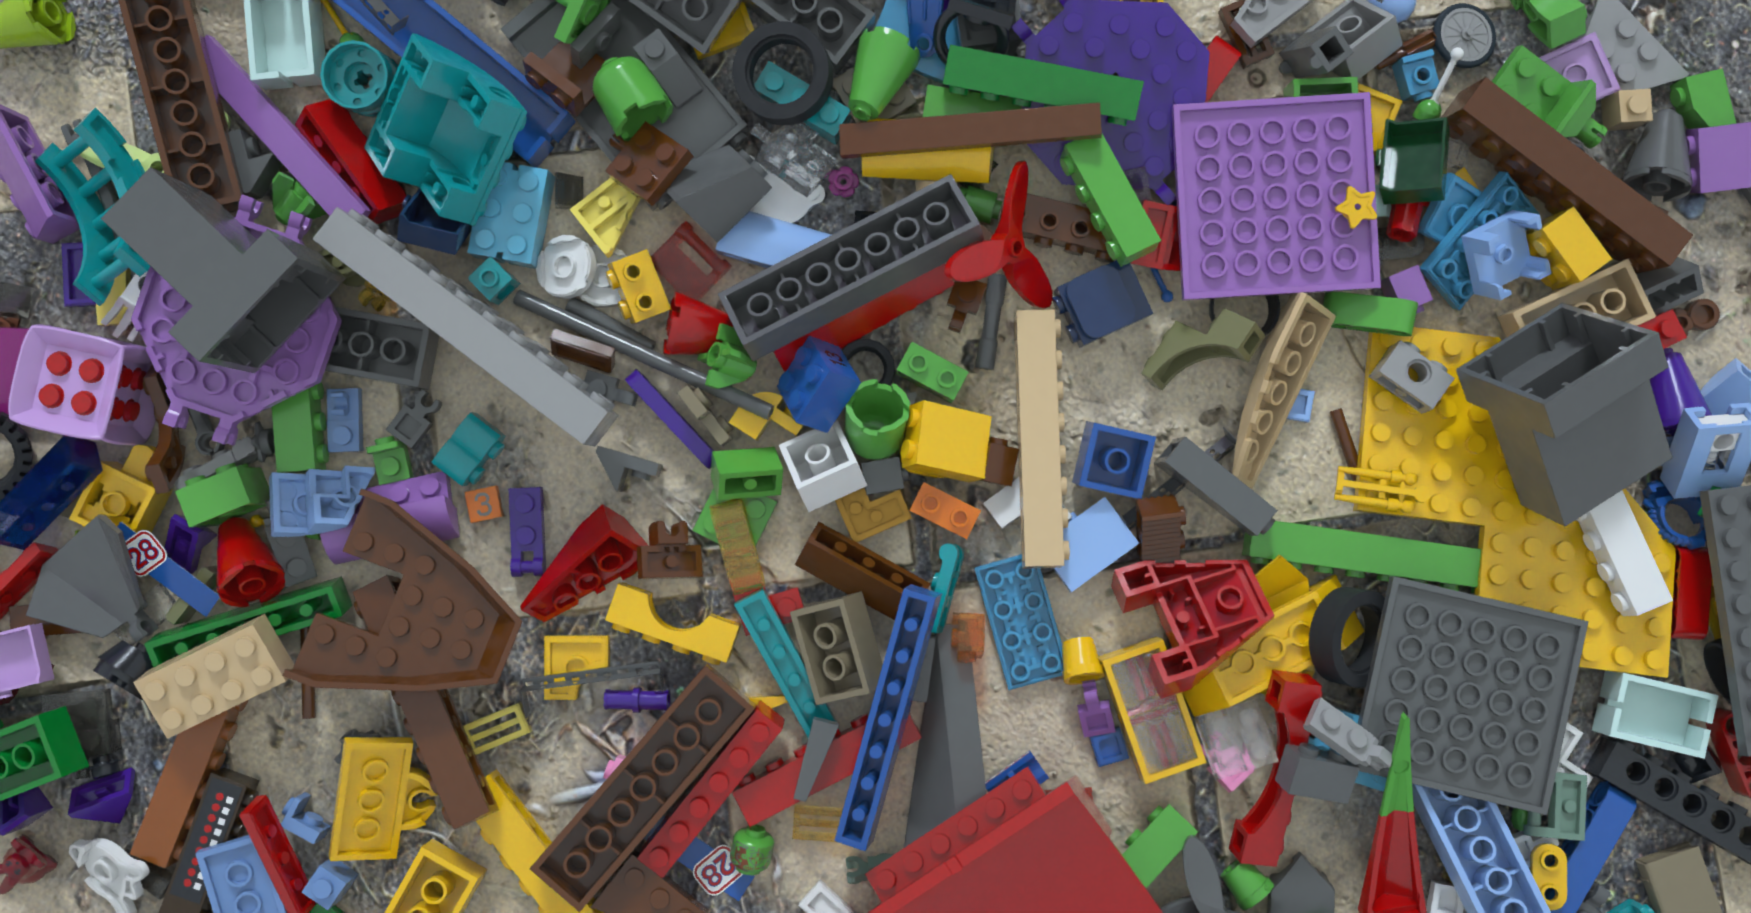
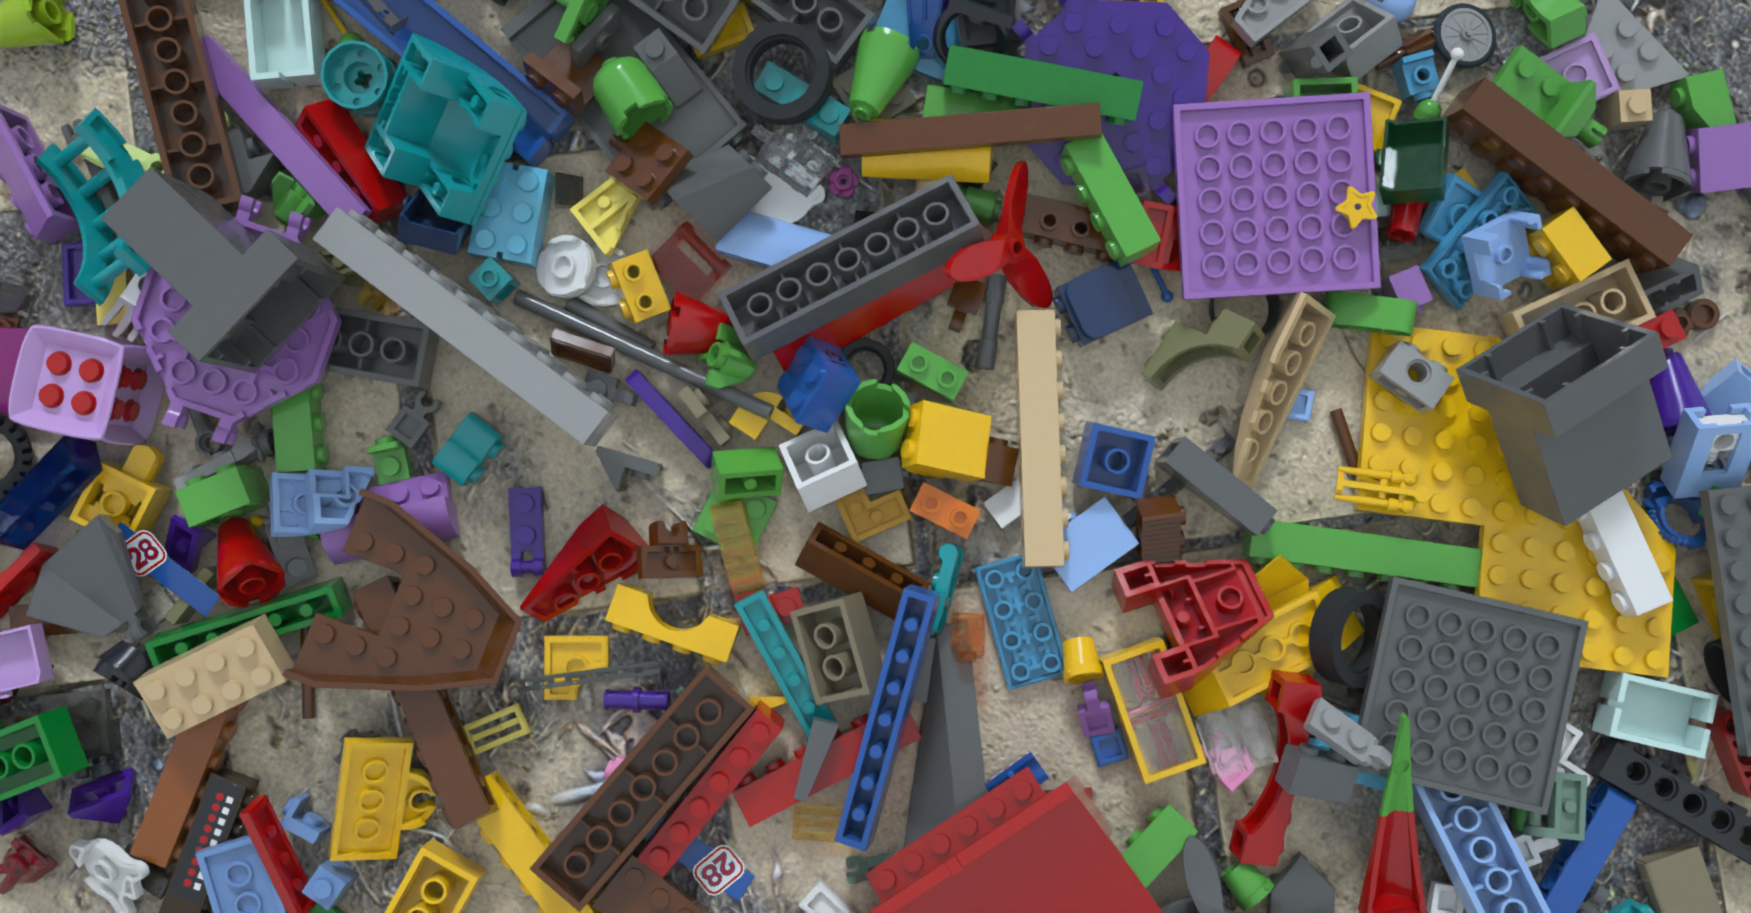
(169, 454): reddish brown plate -> none
(344, 420): medium blue plate -> none
(484, 504): orange tile -> none
(751, 850): bright green head -> none
(1550, 876): yellow plate -> none
(1691, 593): red beam -> none
(1698, 767): black slope -> none

